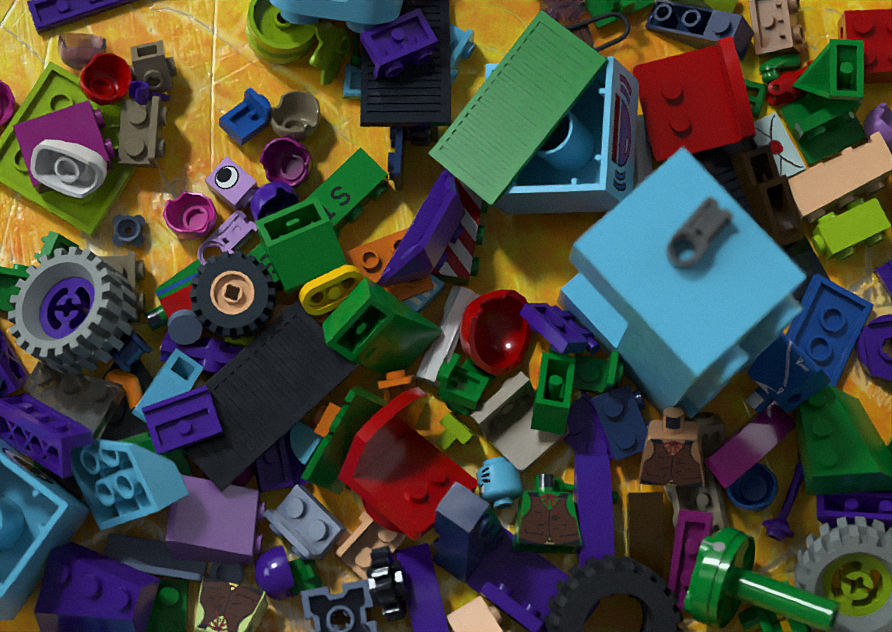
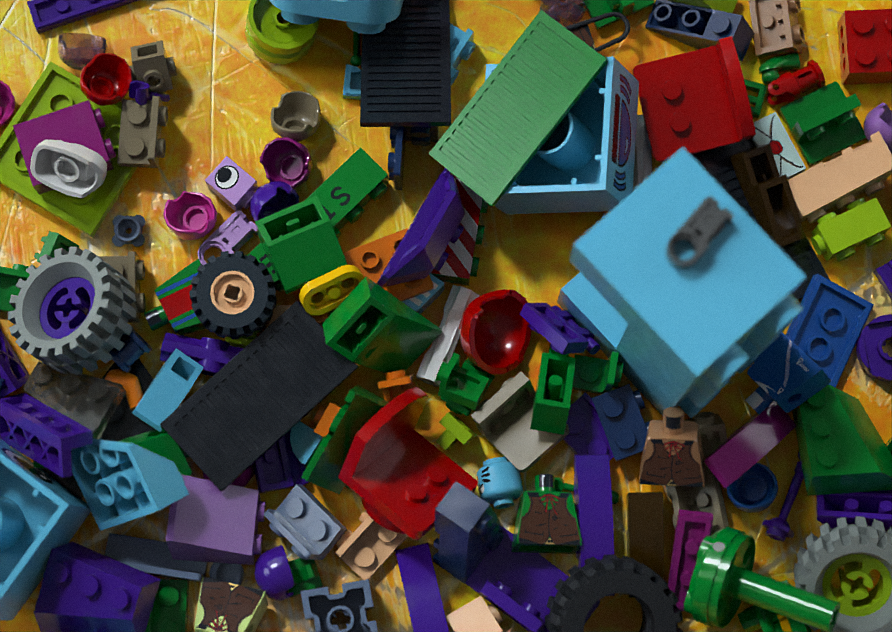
(182, 420): dark purple plate -> none
(184, 327): sand blue tile -> none
(247, 118): blue bracket -> none
(332, 47): lime plate -> none
(388, 583): black gear -> none
(399, 44): dark purple bracket -> none
(836, 71): green slope -> none

